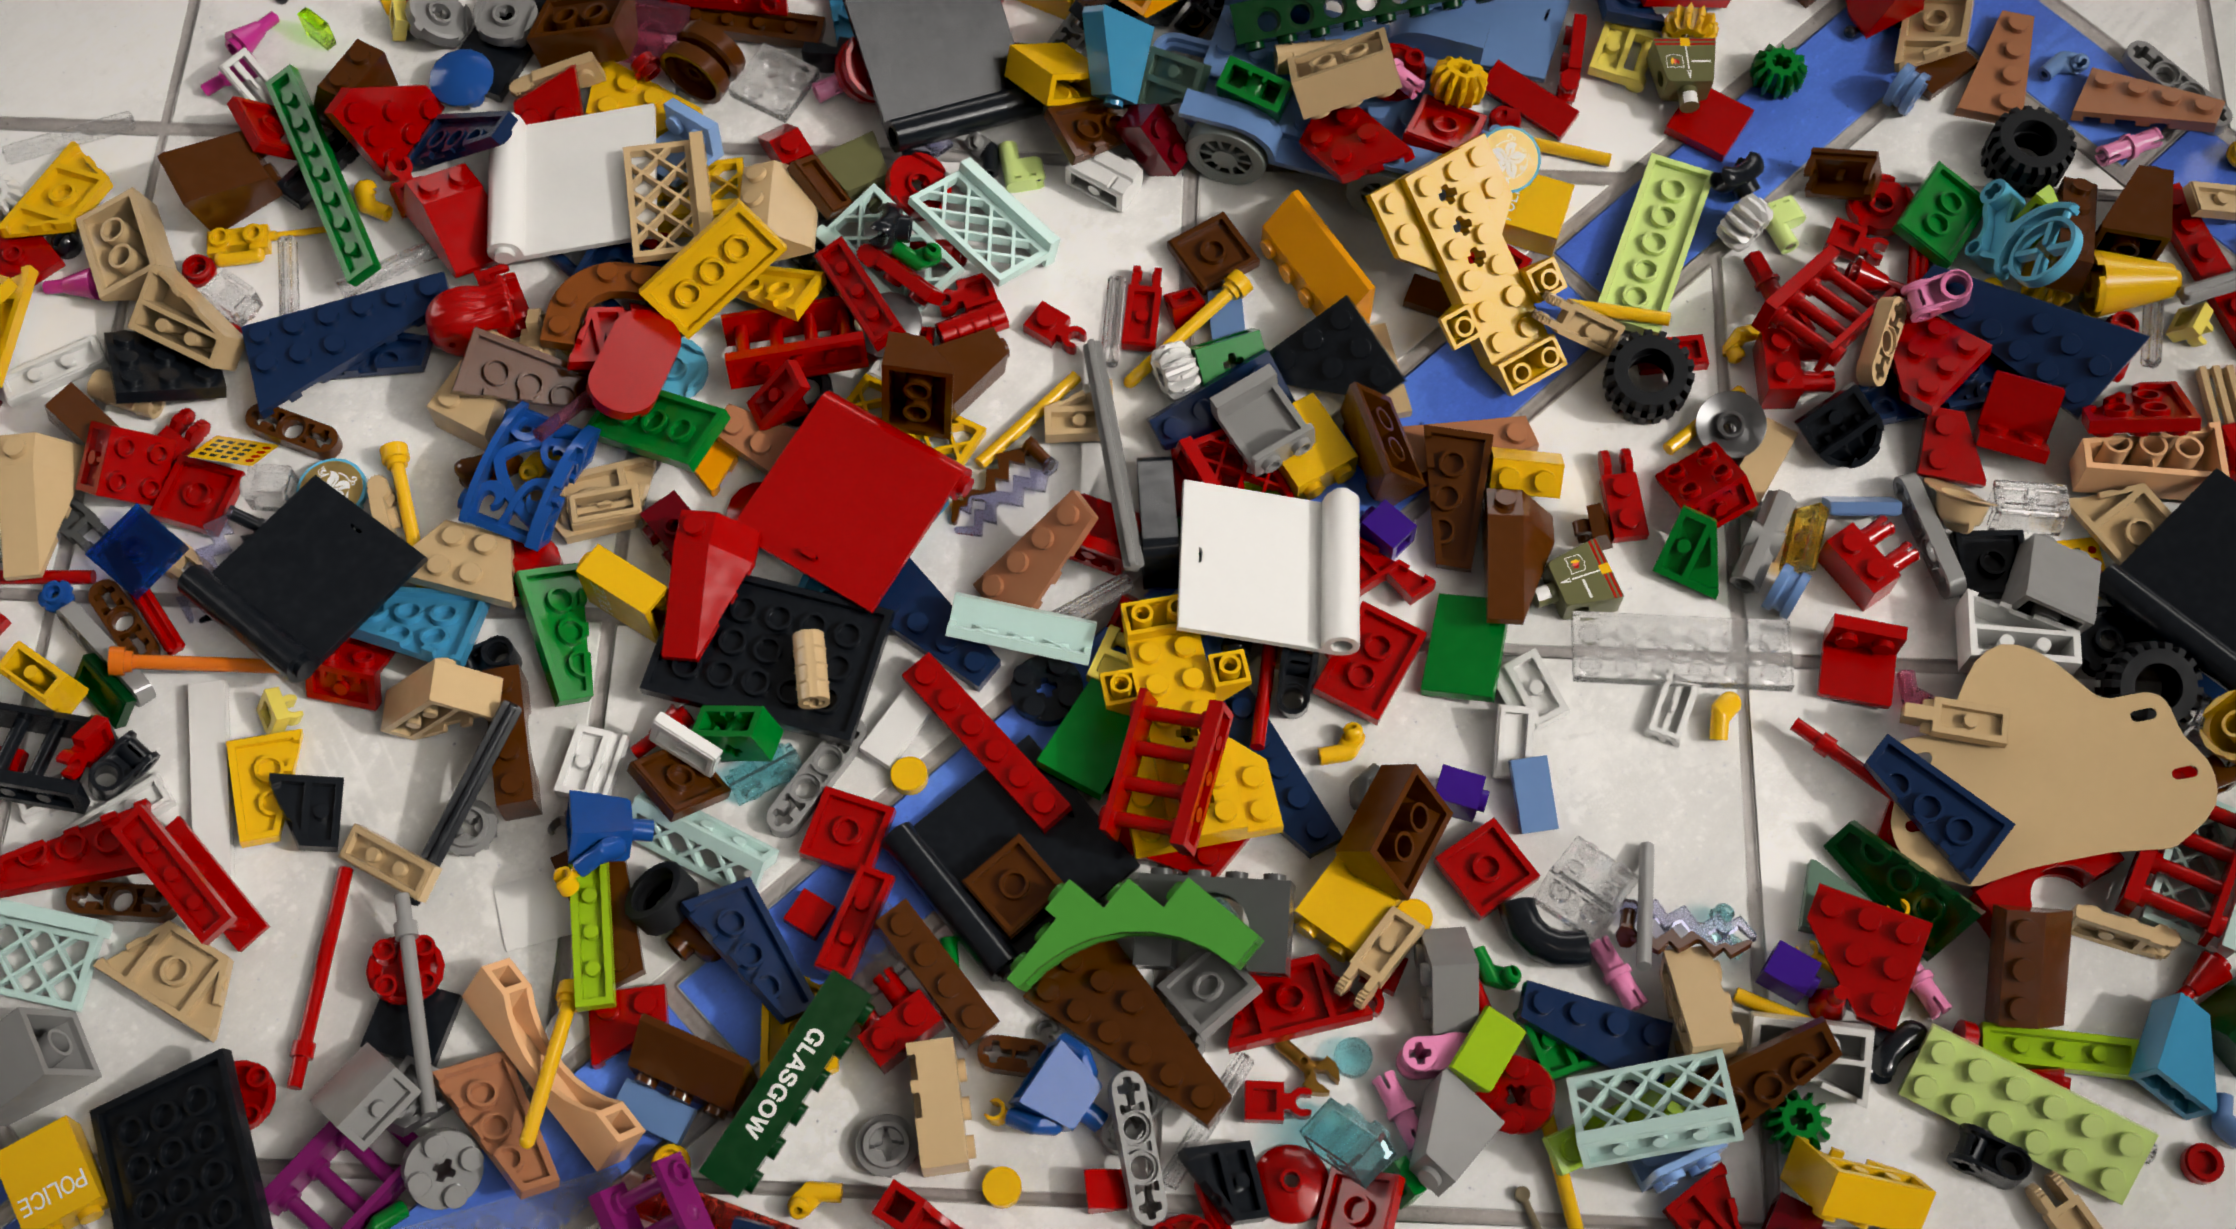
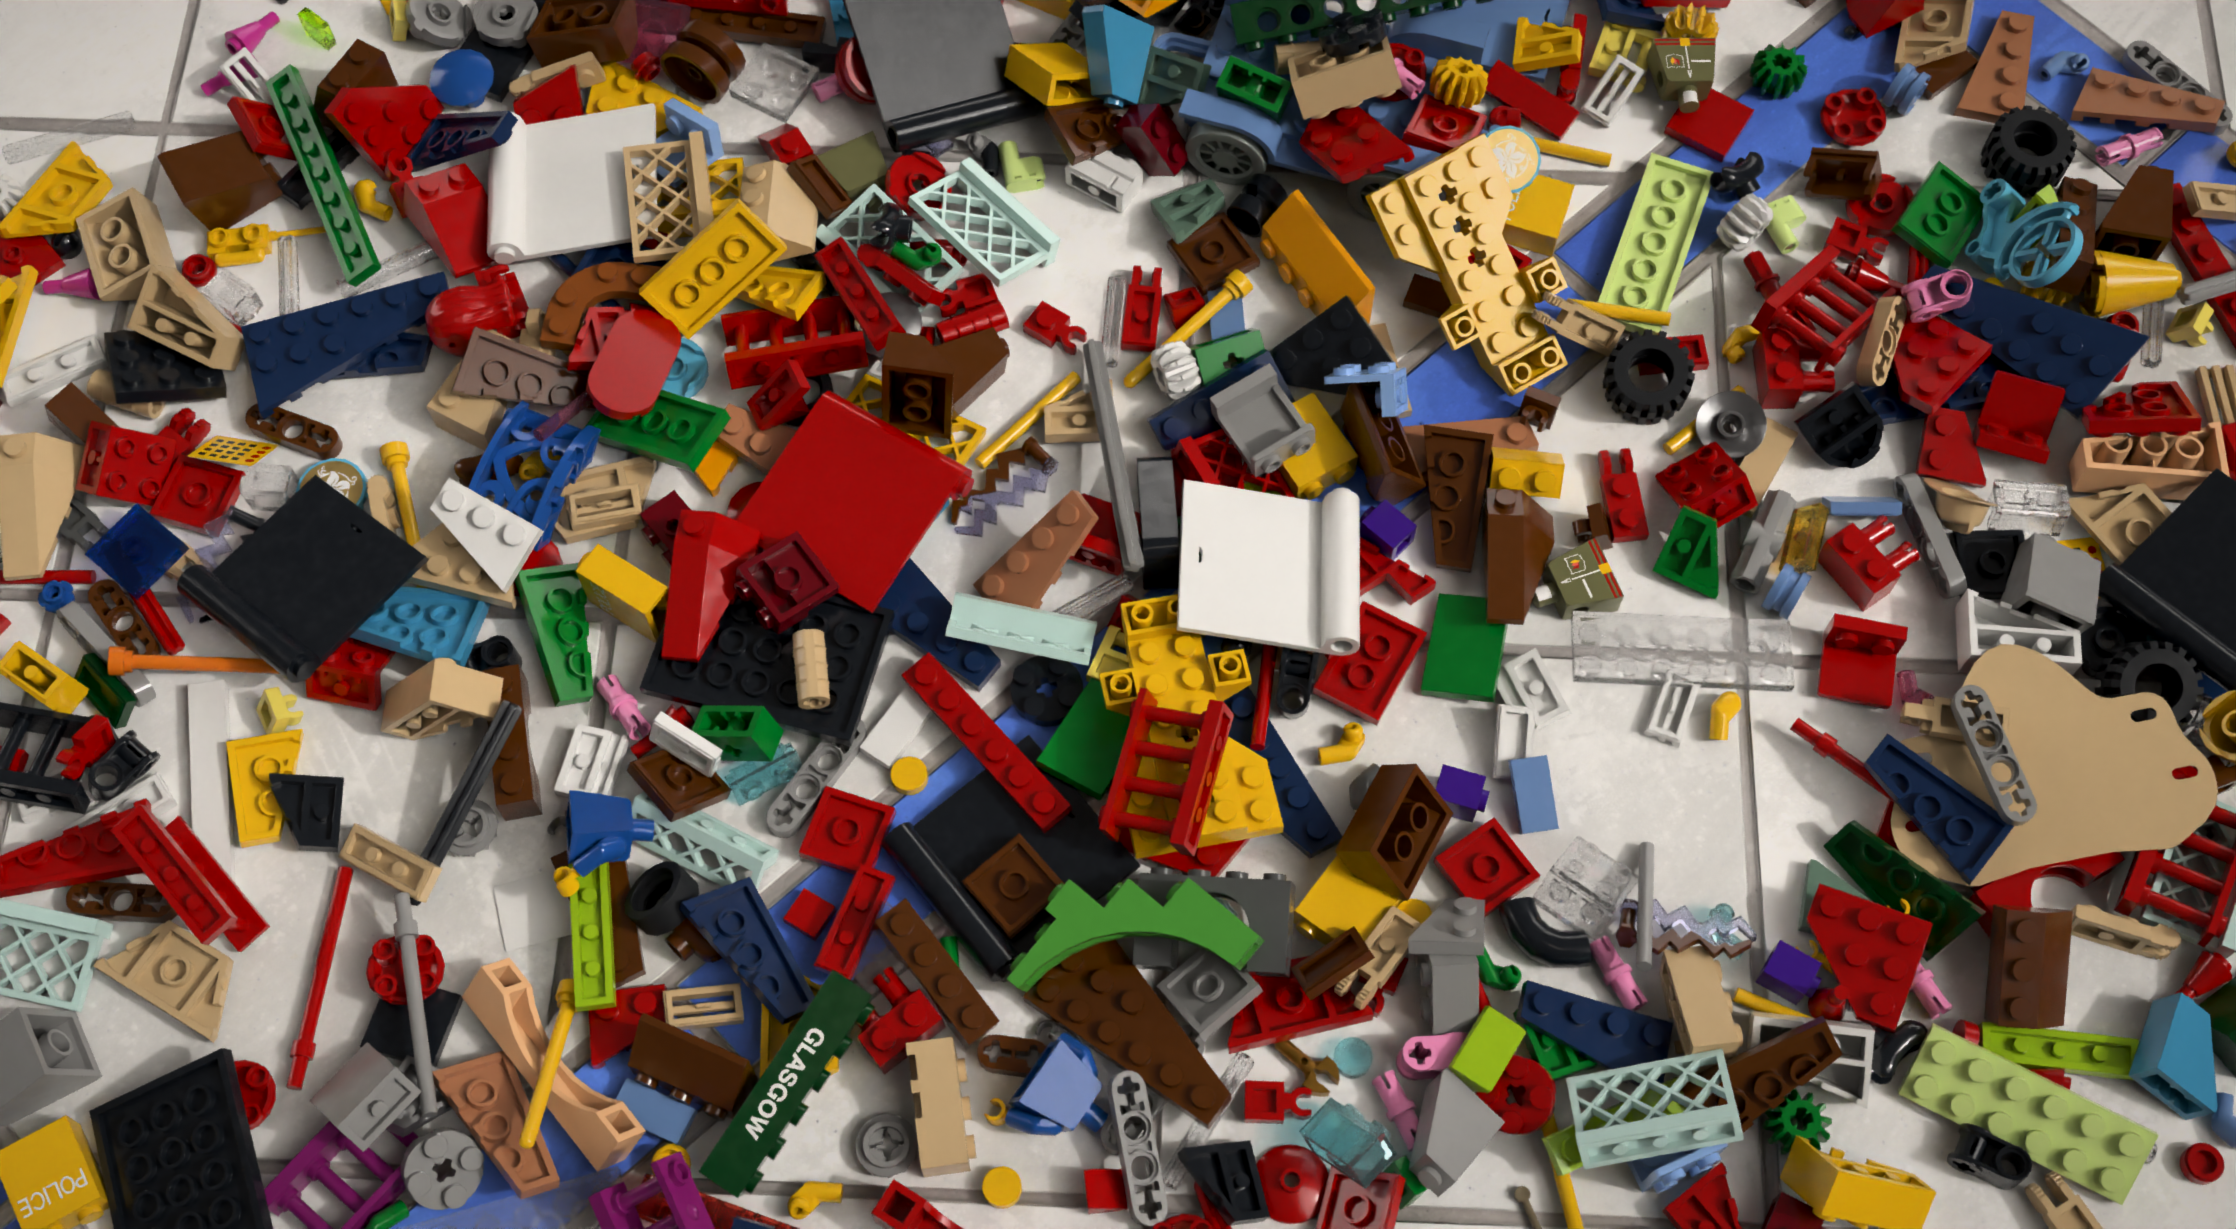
(487, 531): none -> white wing
(623, 707): none -> bright pink pin
(704, 1021): none -> tan tile
(784, 583): none -> dark red plate
(1188, 208): none -> sand green wing
(1256, 204): none -> black wheel
(1332, 963): none -> reddish brown tile
(1351, 31): none -> black plate
(1392, 392): none -> light blue bracket
(1451, 929): none -> light grey wing
(1539, 408): none -> reddish brown tile
(1545, 46): none -> yellow wing
(1597, 114): none -> white tile
(1853, 116): none -> red dish
(1987, 756): none -> light grey beam

